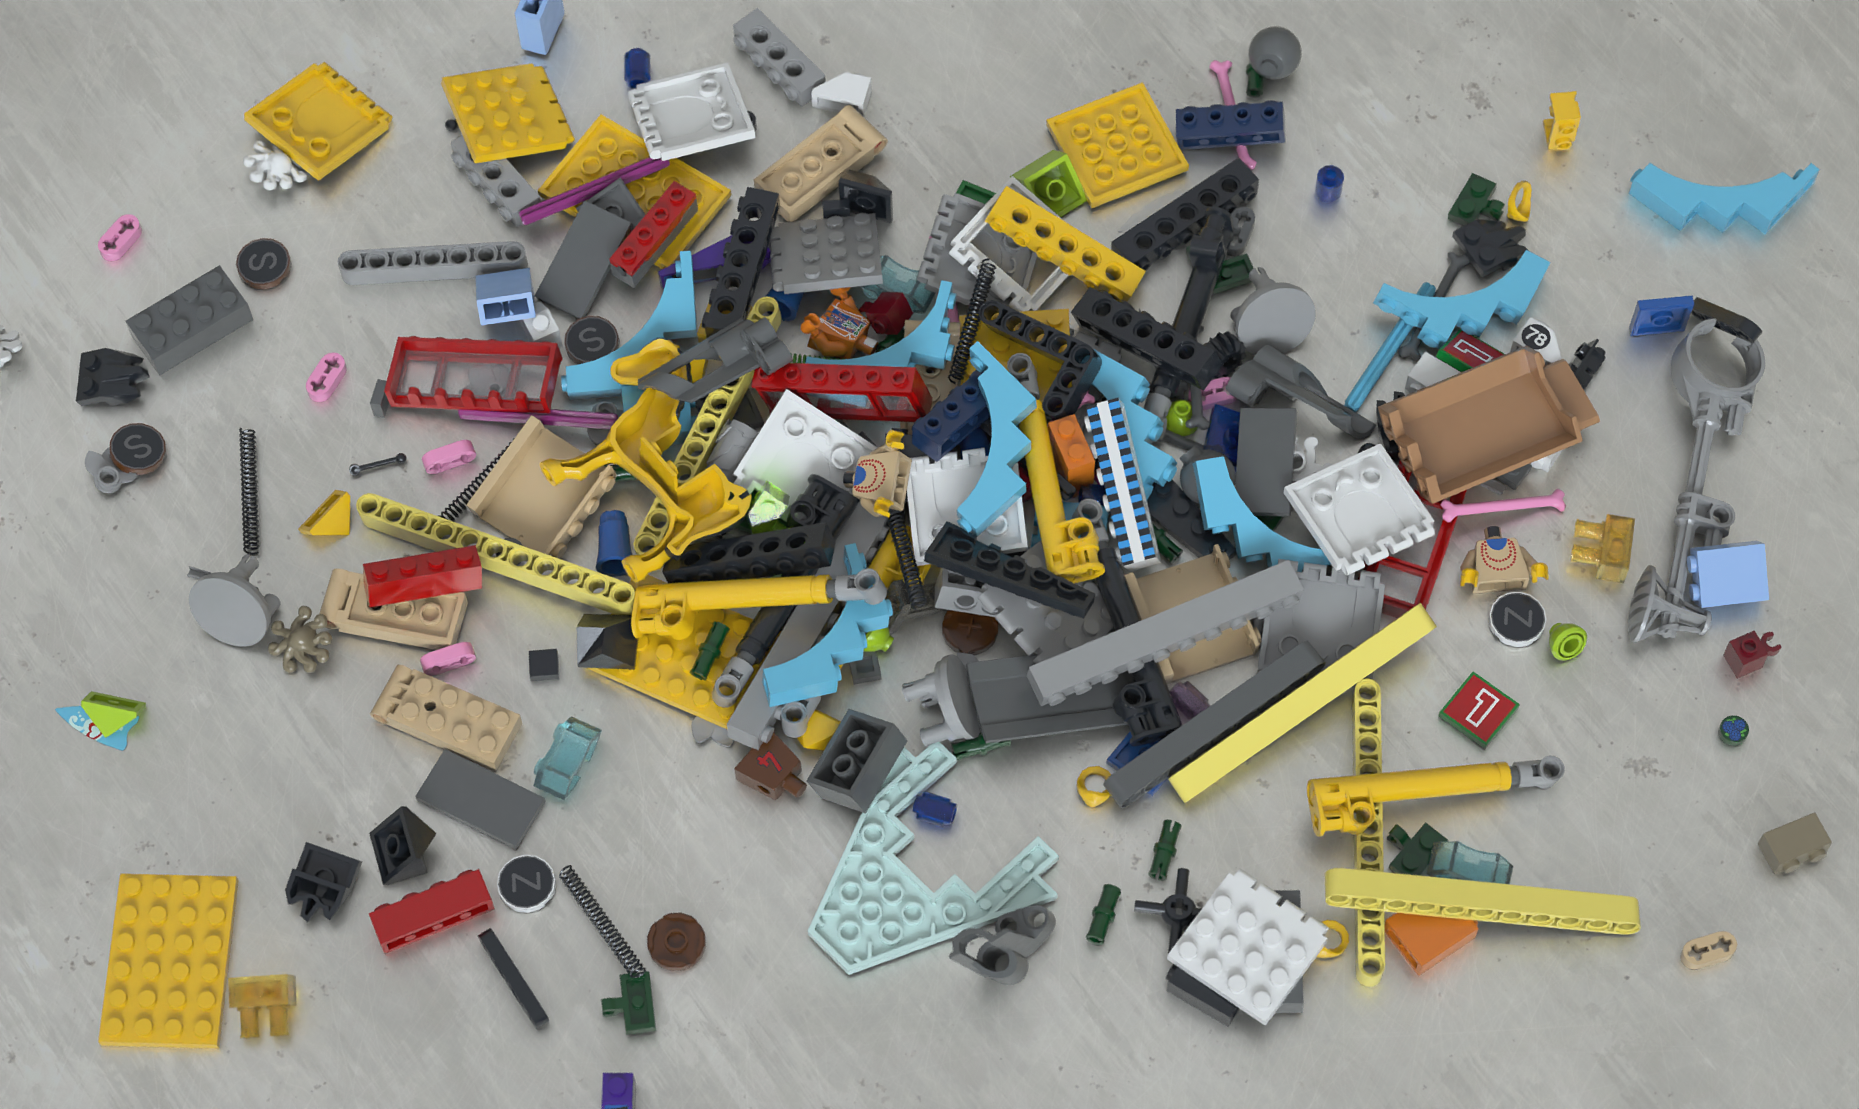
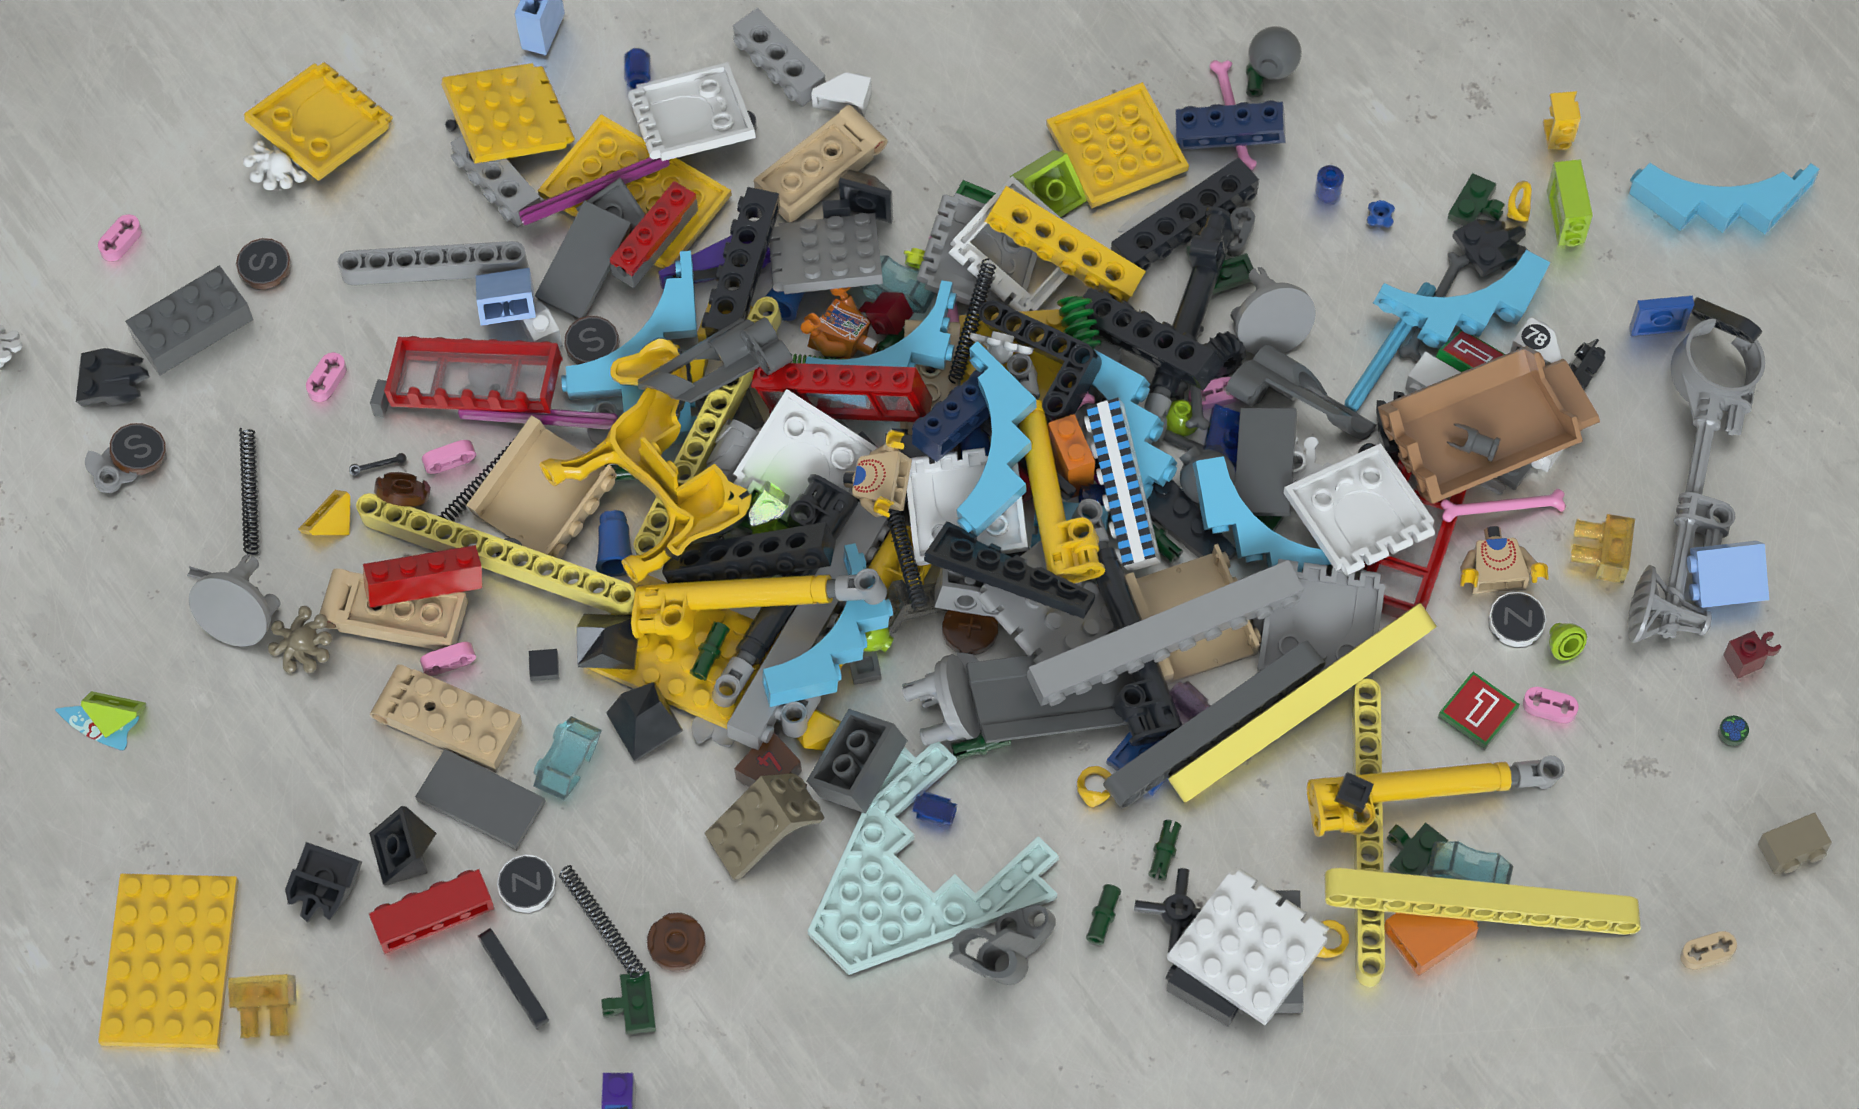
(402, 489): none -> reddish brown tile
(643, 720): none -> black slope
(761, 819): none -> dark tan bracket
(914, 257): none -> neon yellow plate
(1001, 346): none -> white animal
(1076, 319): none -> green piece
(1354, 792): none -> black tile
(1380, 207): none -> blue plate
(1478, 443): none -> dark grey piece
(1550, 705): none -> bright pink beam
(1569, 202): none -> lime window

